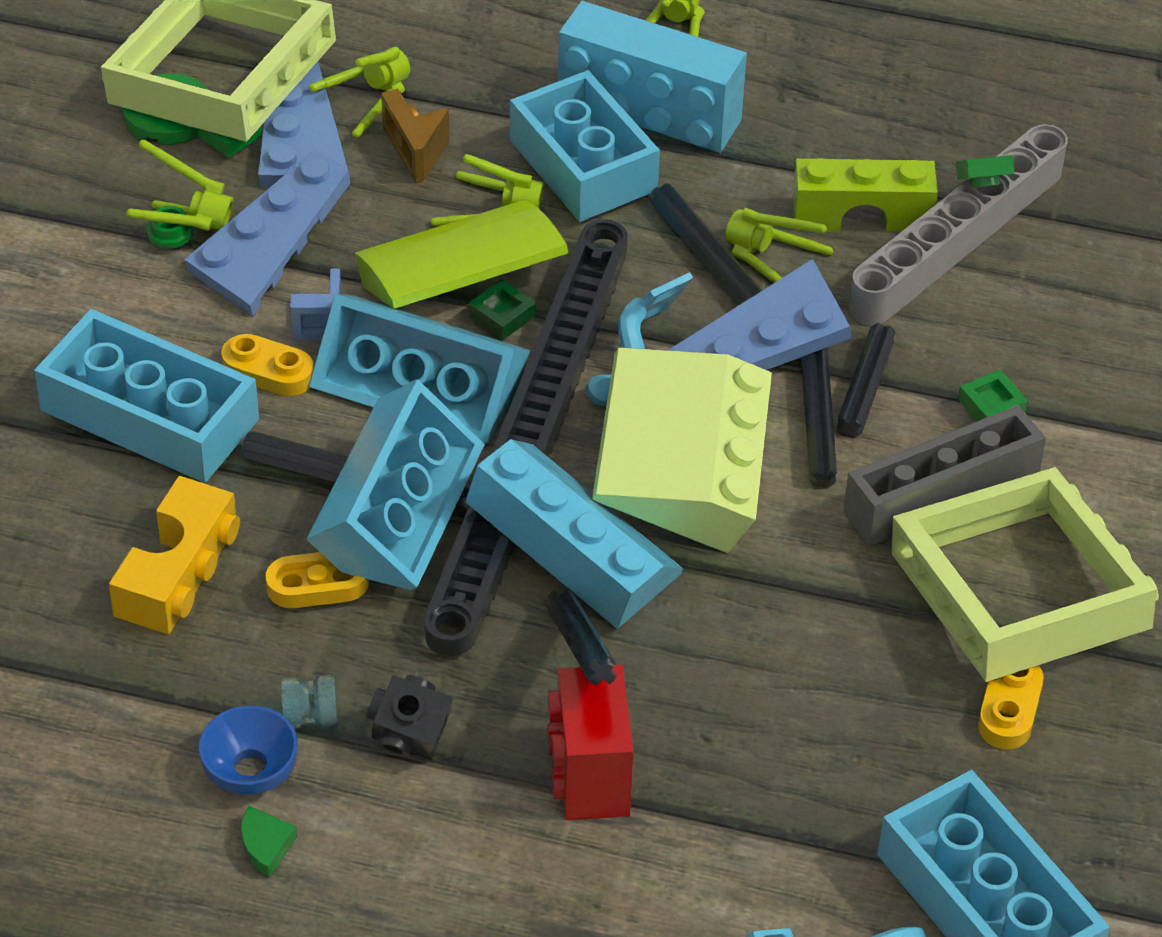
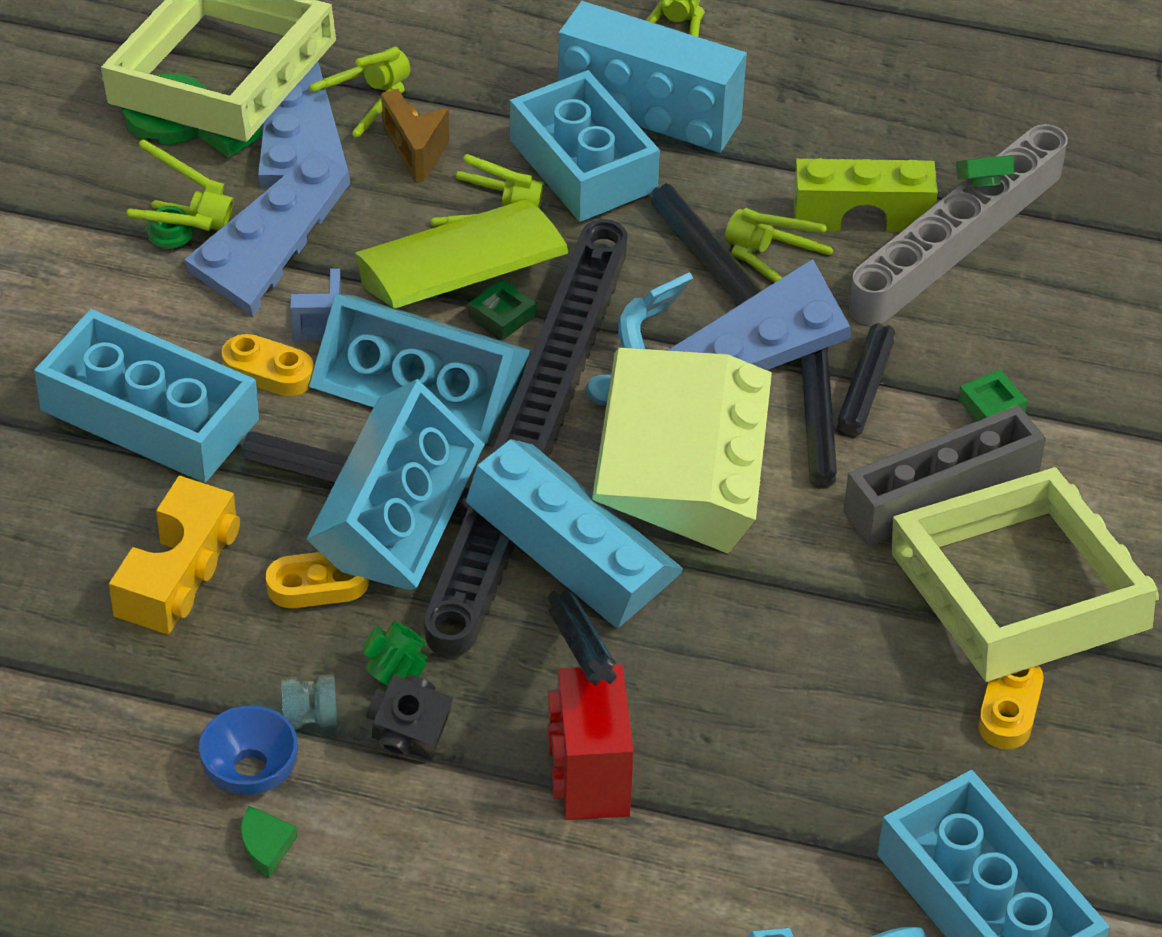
(394, 653): none -> green gear

